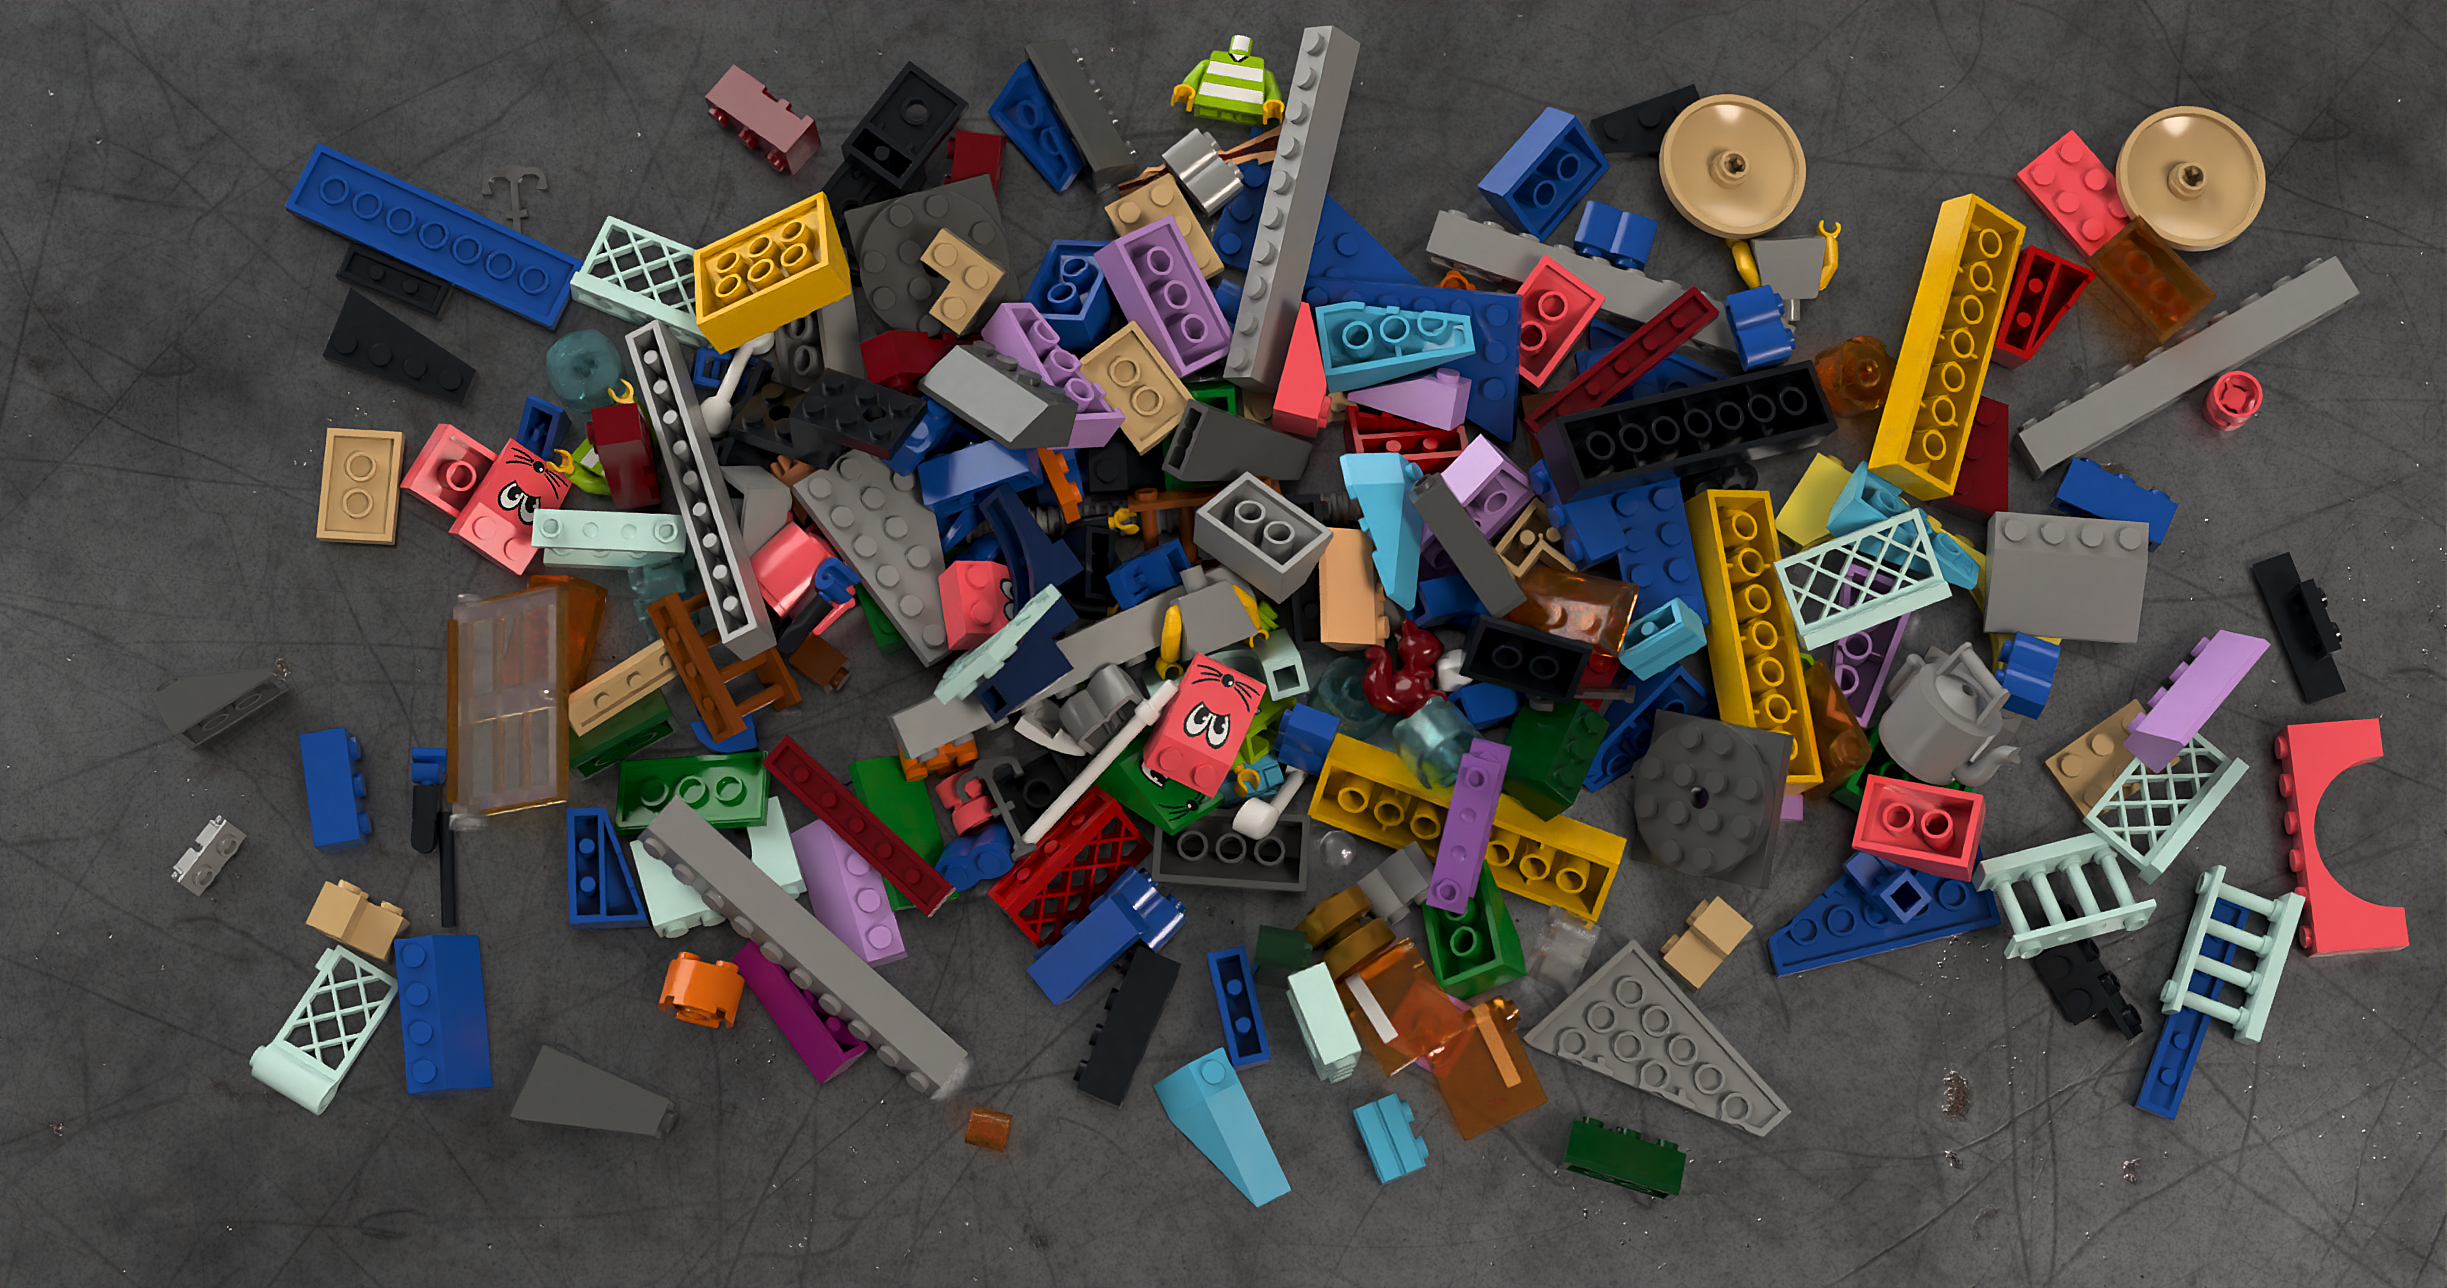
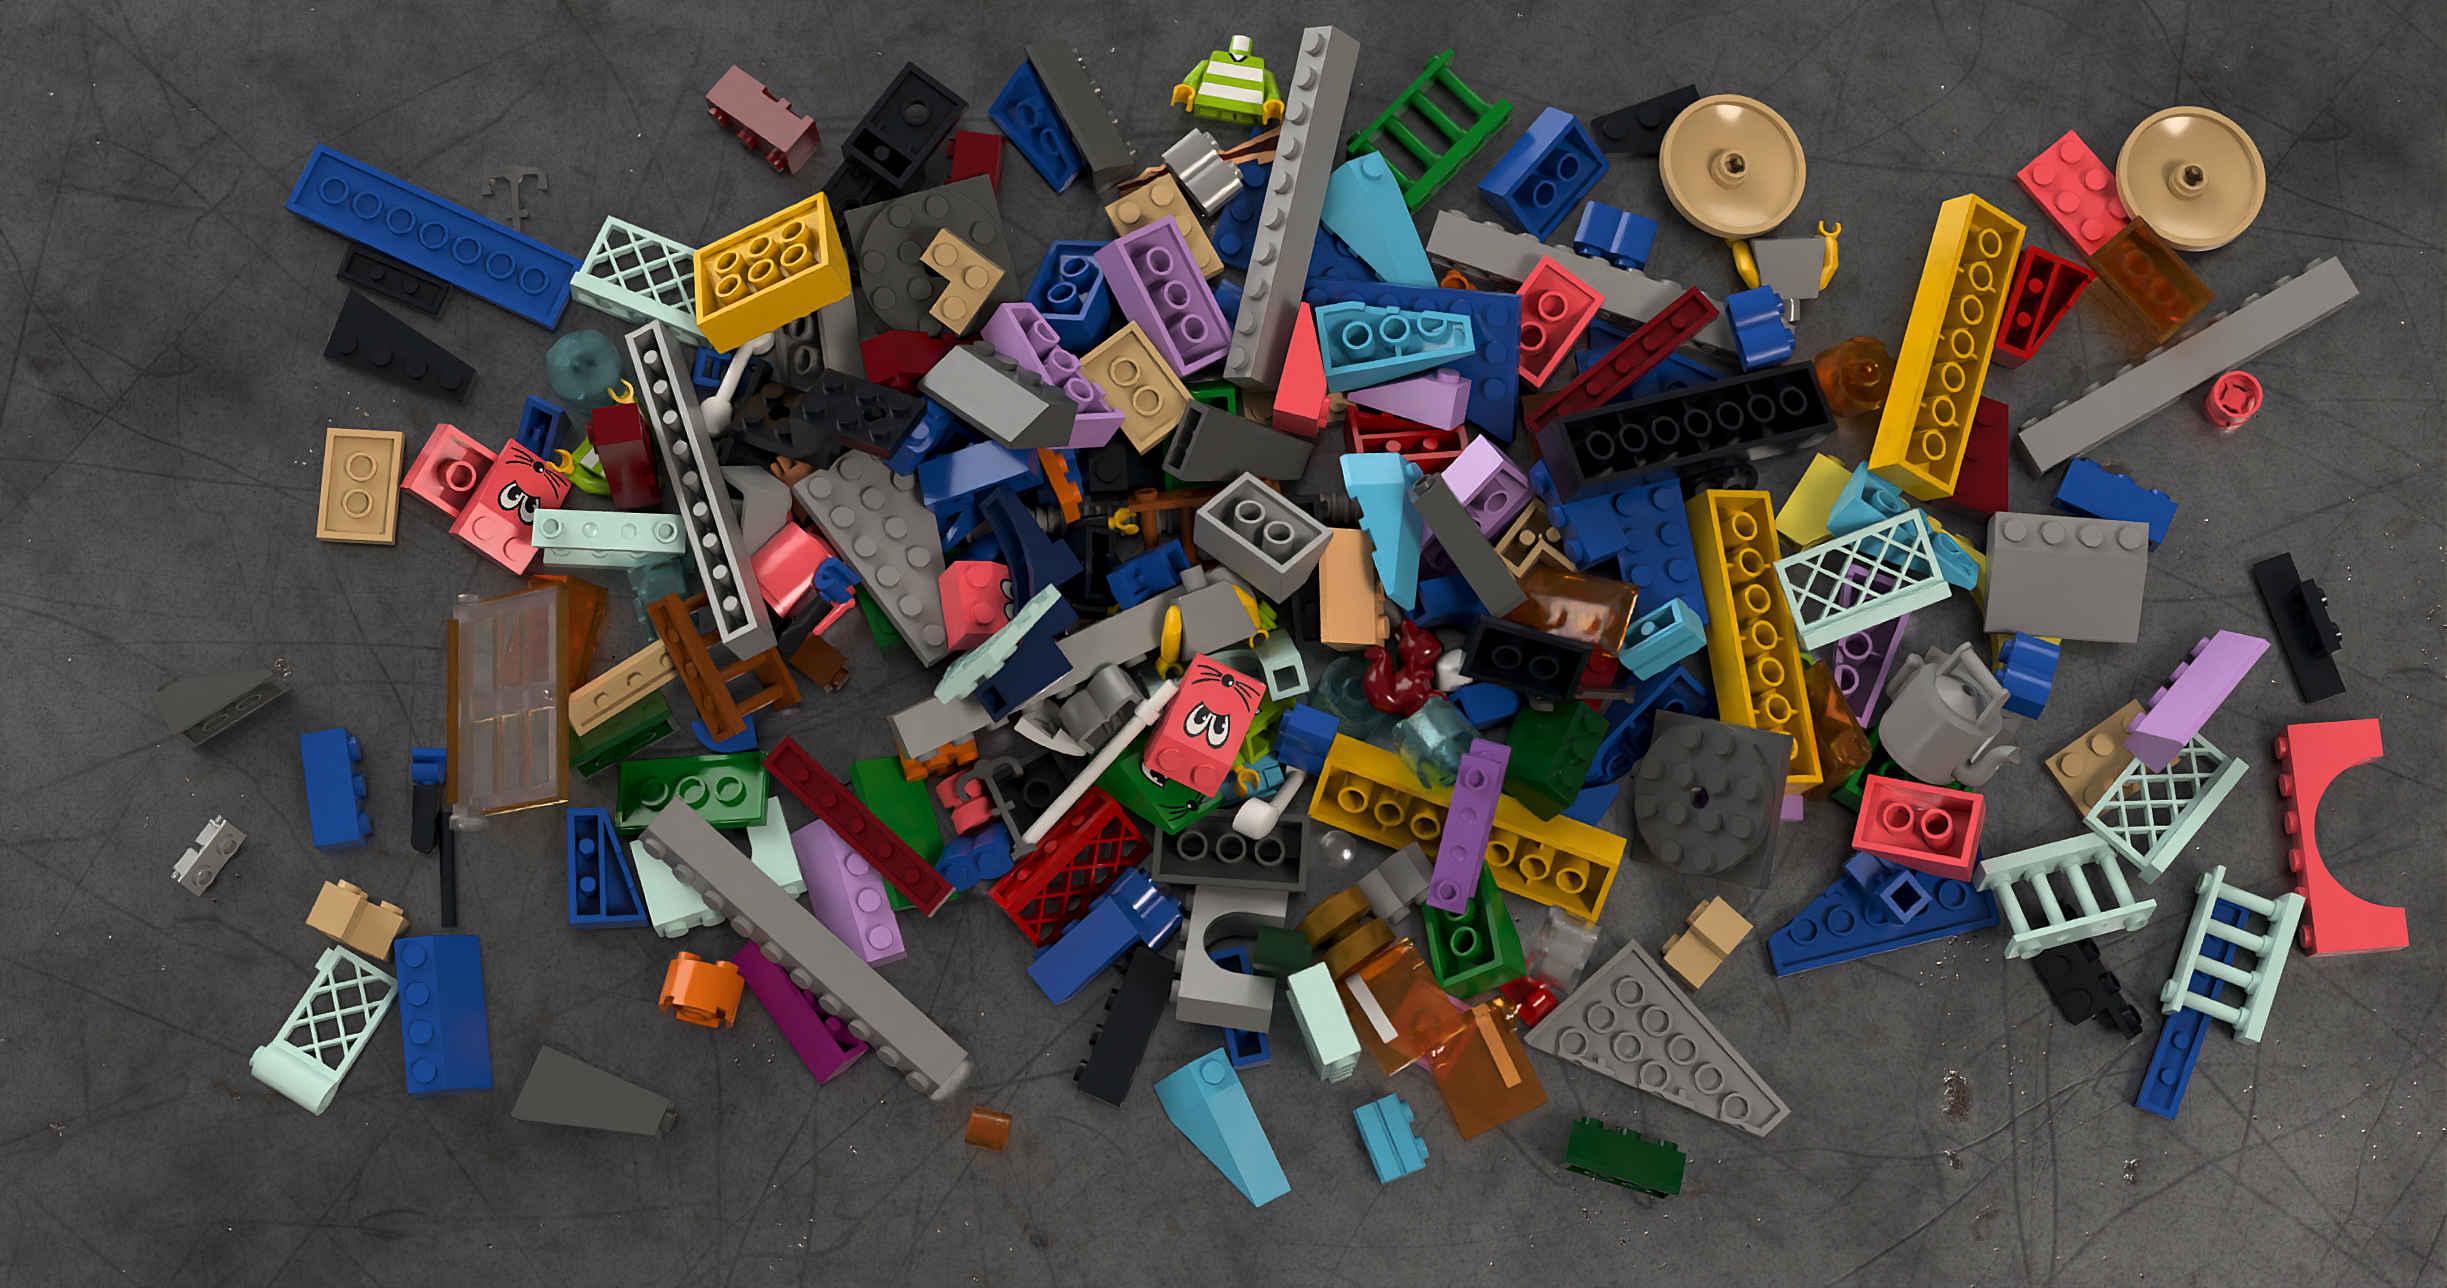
(1208, 991): none -> light grey arch
(1373, 219): none -> medium azure wedge
(1465, 142): none -> green fence
(1531, 999): none -> red piece
(1592, 804): none -> blue slope

